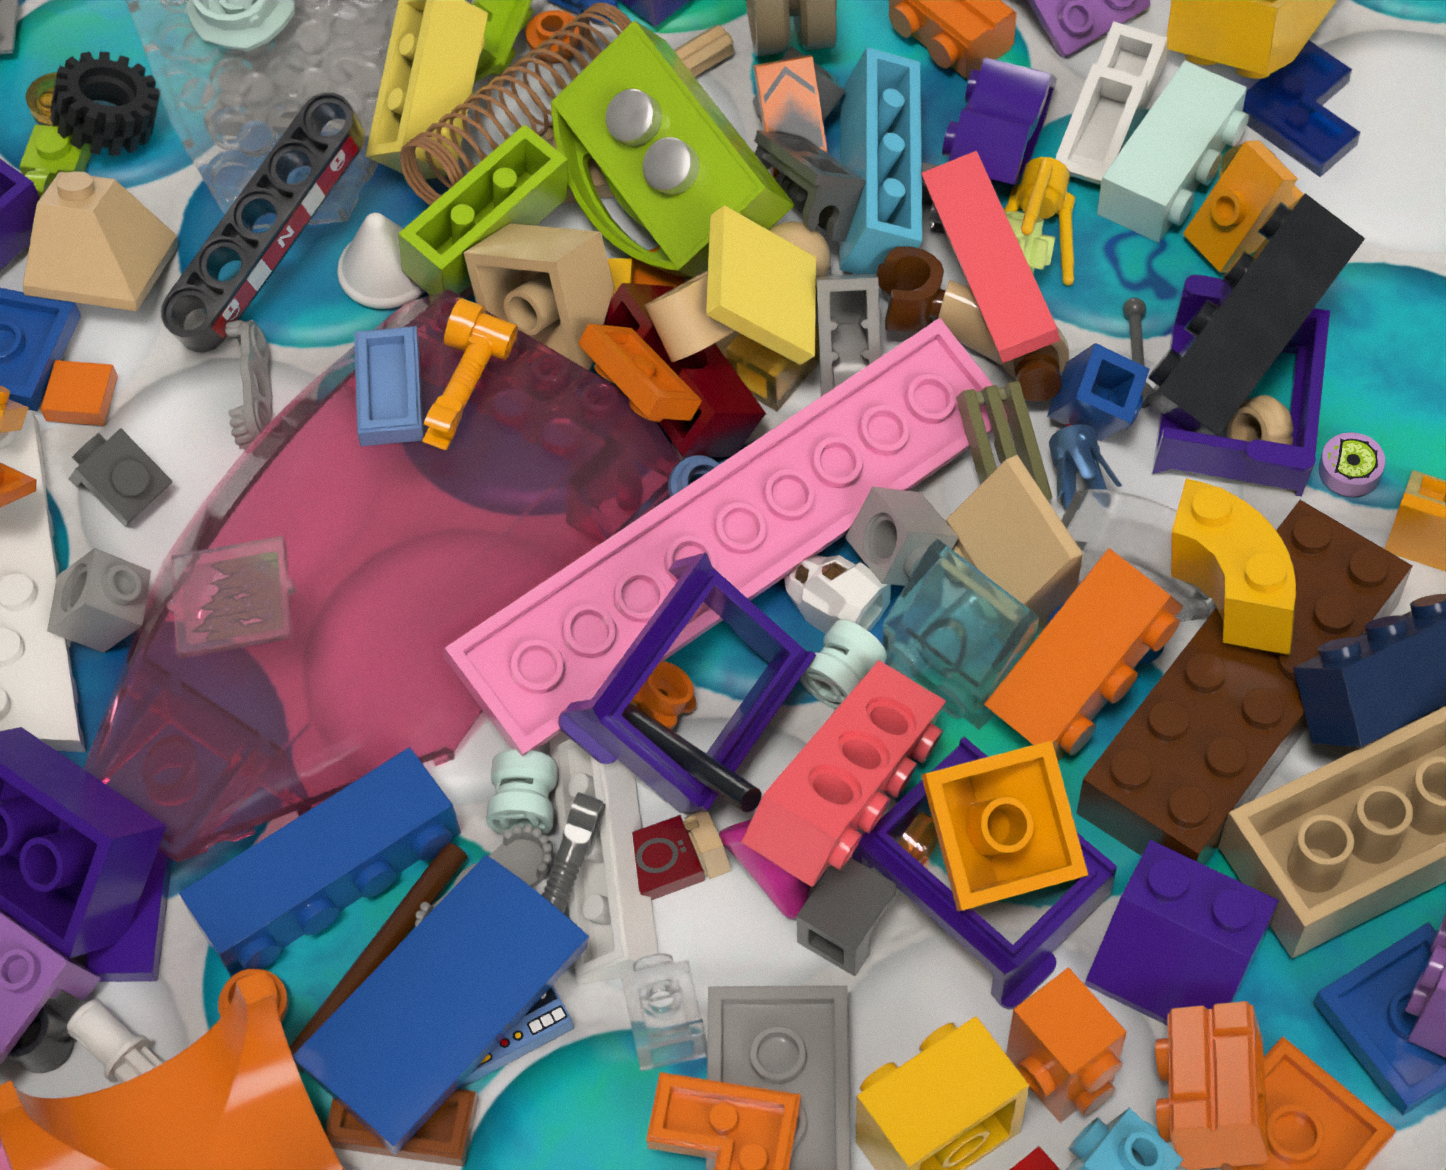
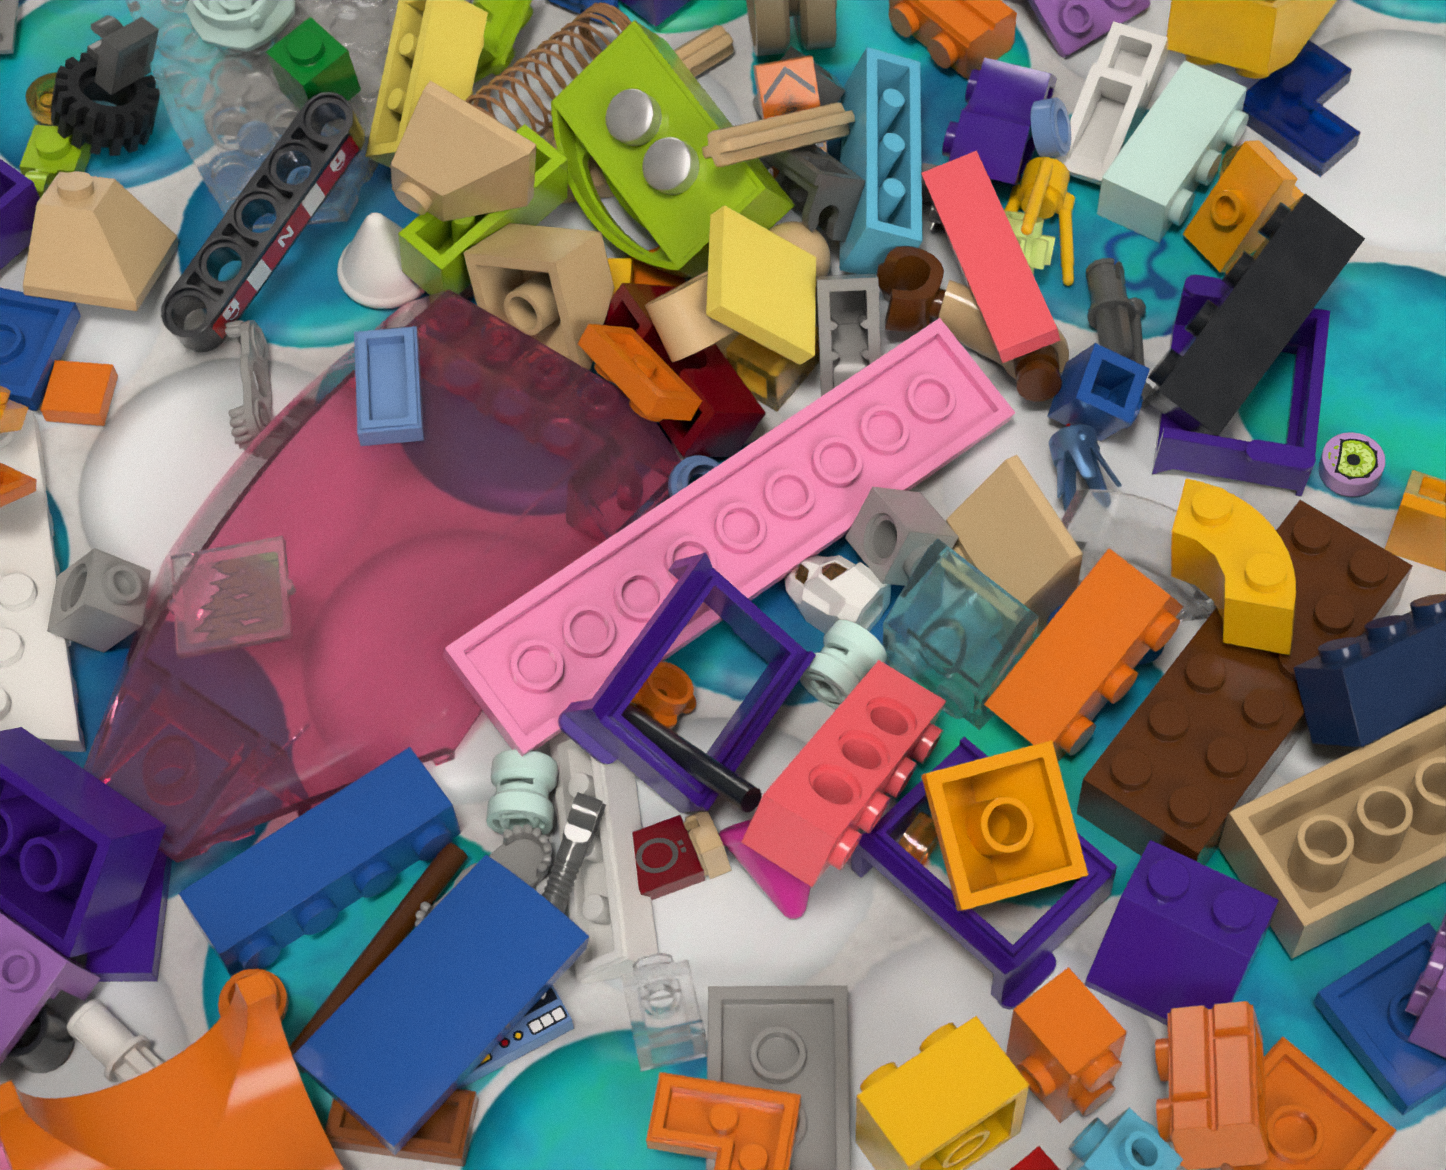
(119, 475): dark grey bracket -> none
(122, 52): none -> dark grey tile
(312, 63): none -> green brick
(460, 160): none -> tan slope
(479, 338): light orange brick -> none
(544, 26): orange plate -> none
(777, 134): none -> tan axle
(844, 913): dark grey panel -> none
(1020, 425): olive tile -> none
(1050, 127): none -> medium blue tile
(1110, 307): none -> dark grey axle
(1261, 420): tan piece -> none

